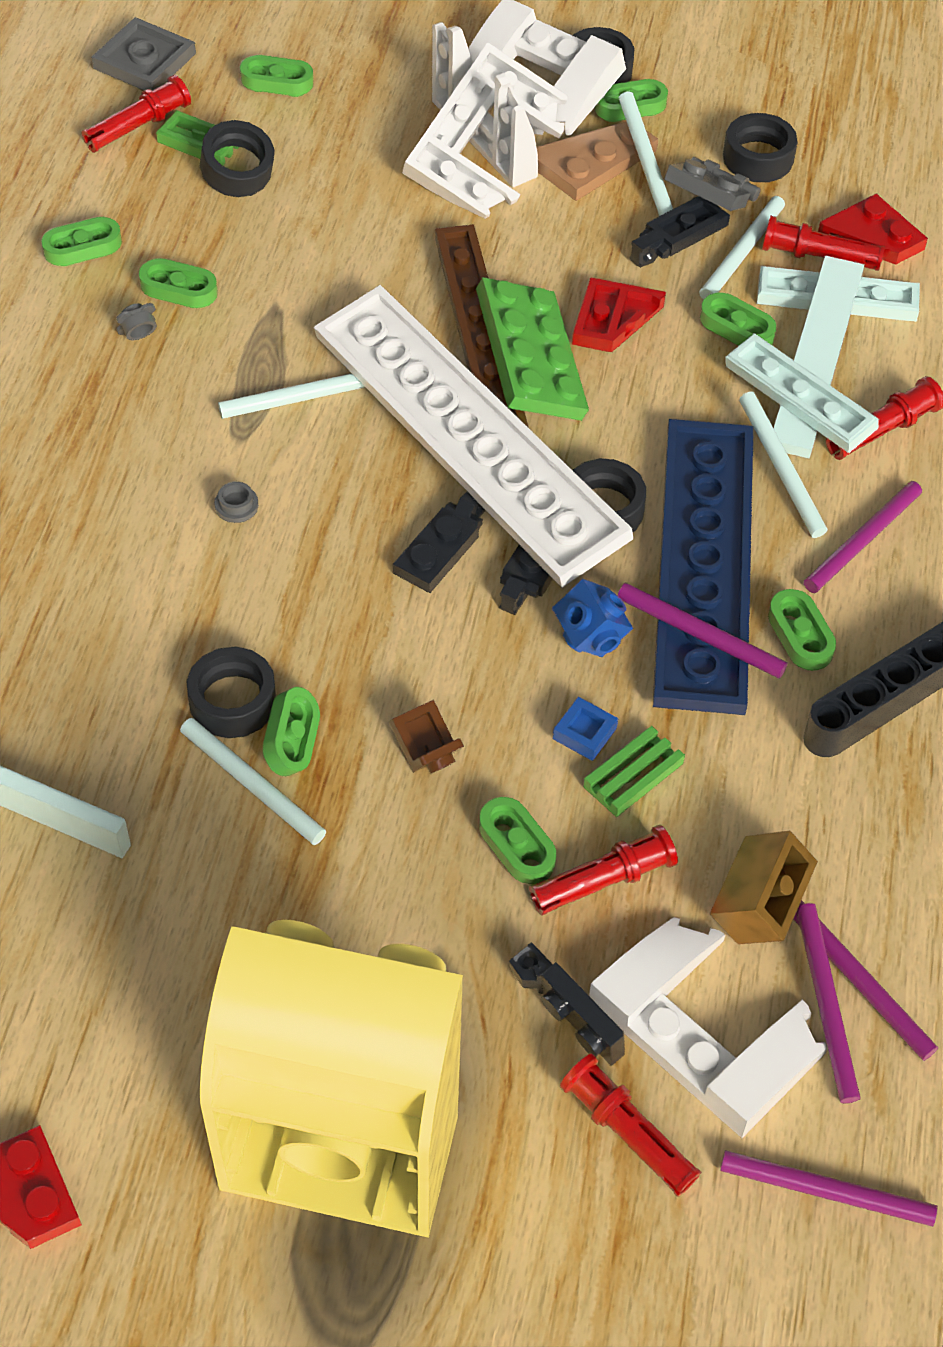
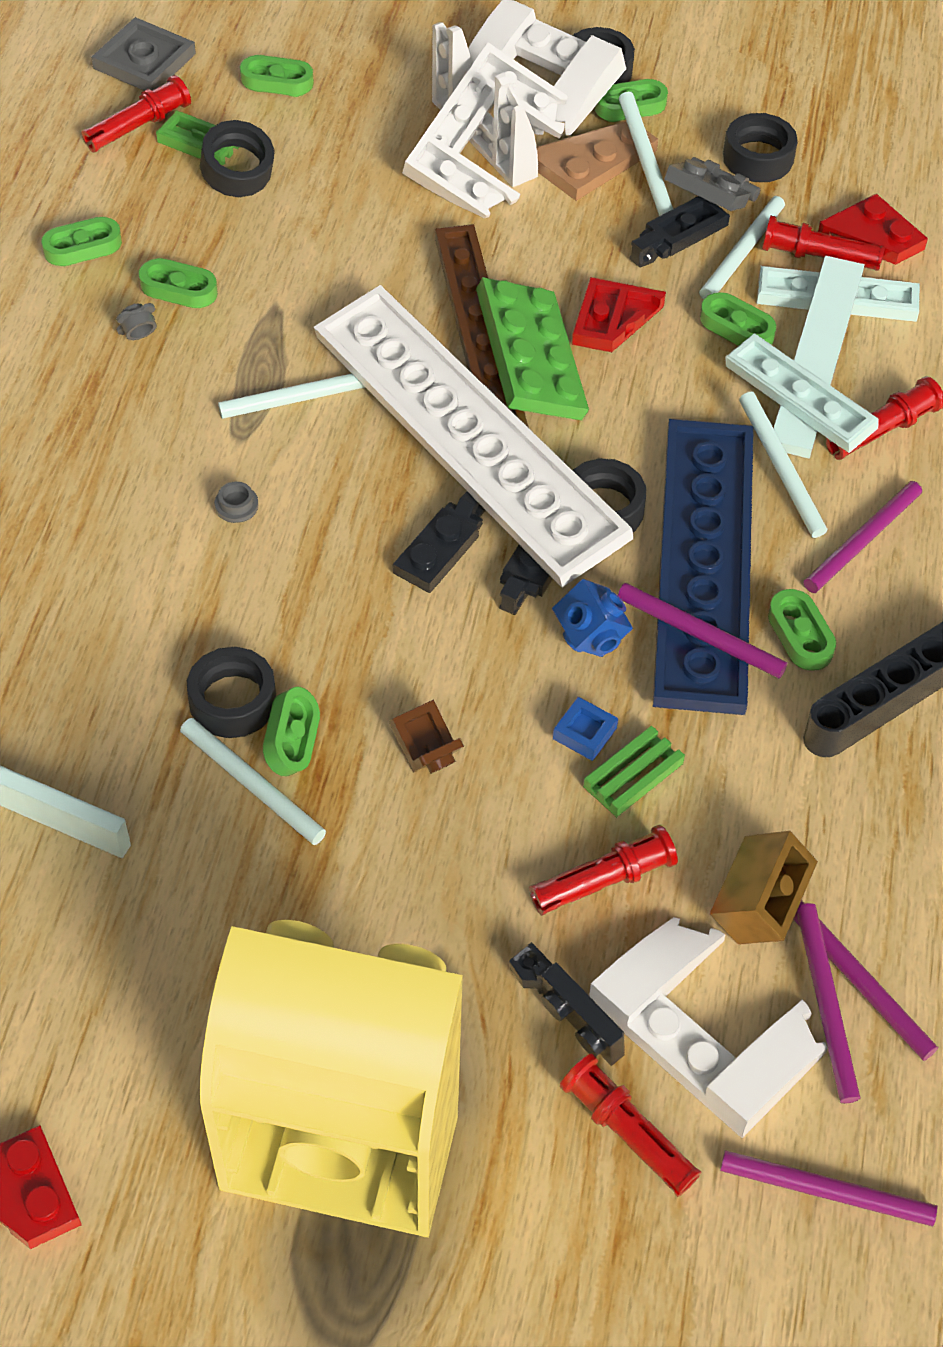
(520, 843): bright green plate -> none

